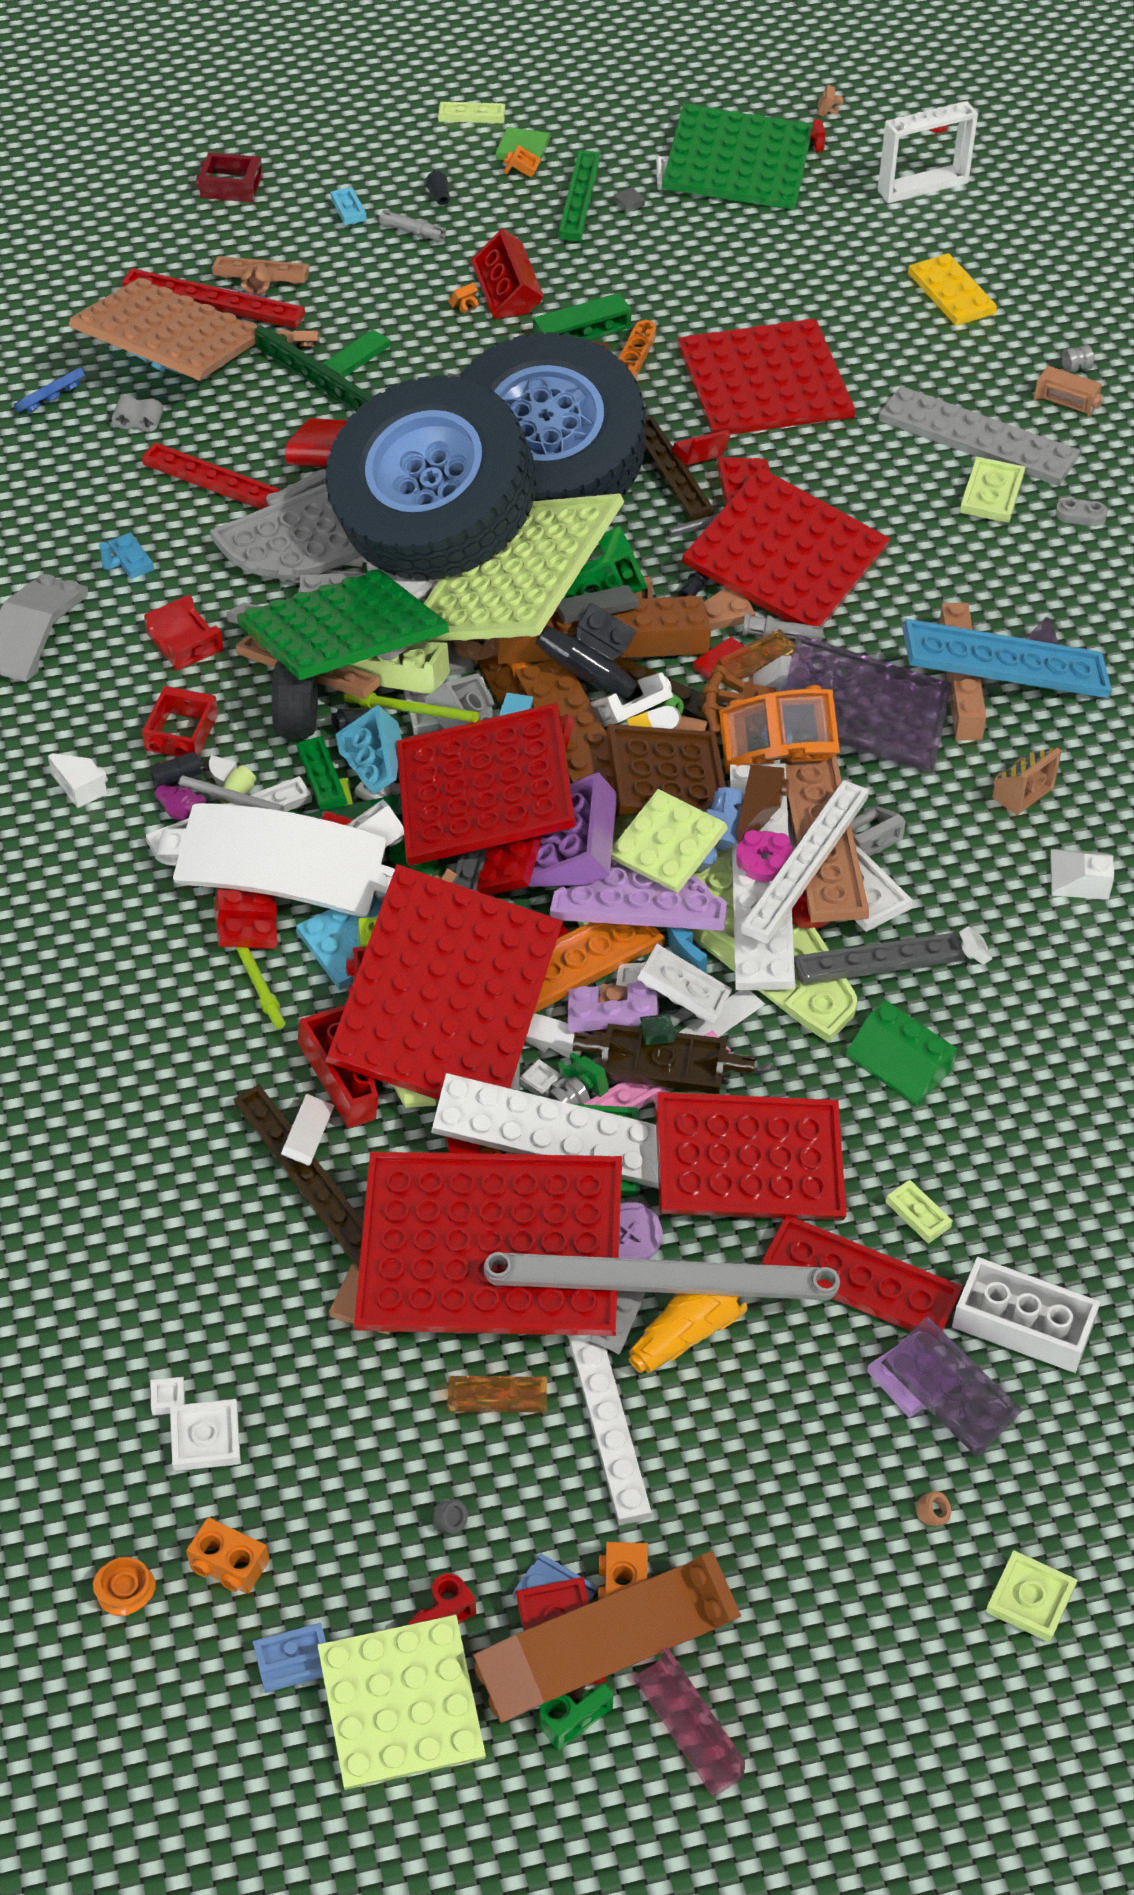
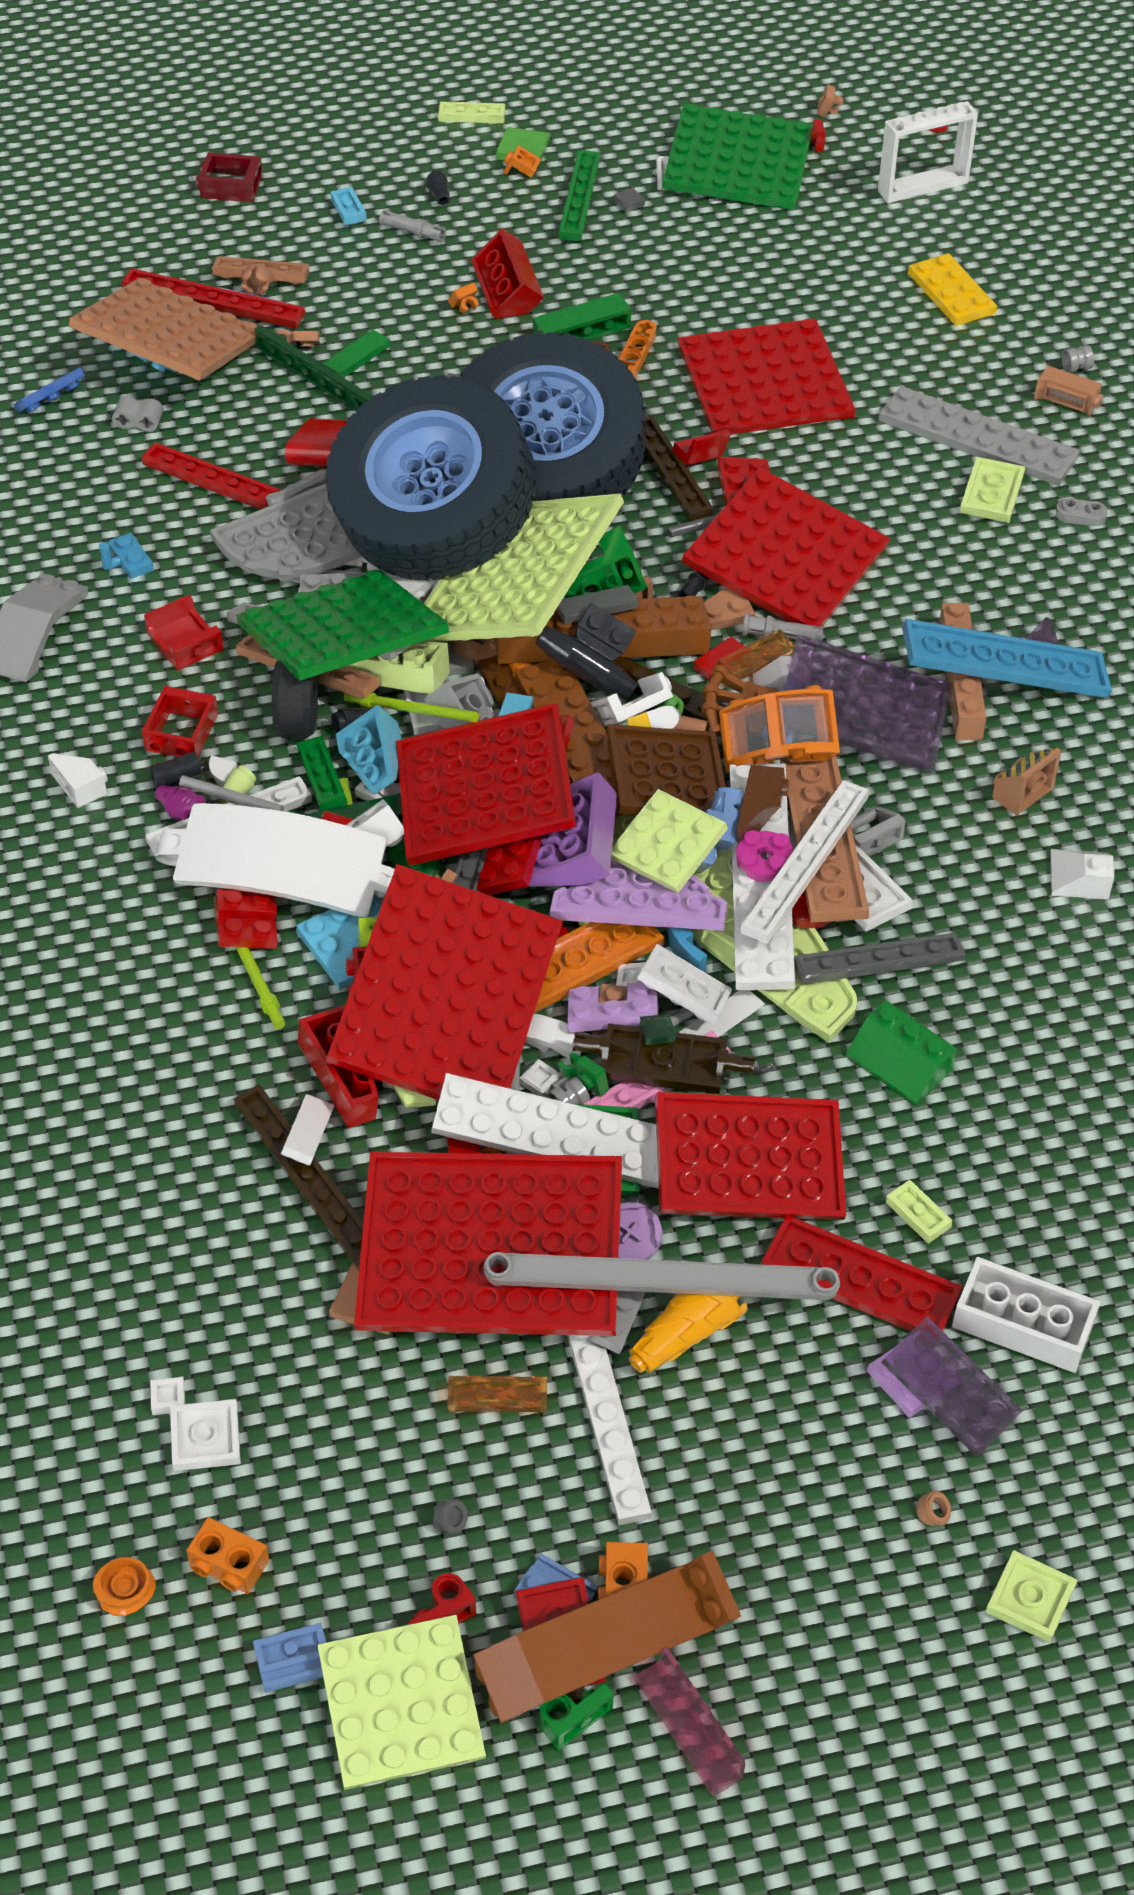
(975, 946): white plate -> none

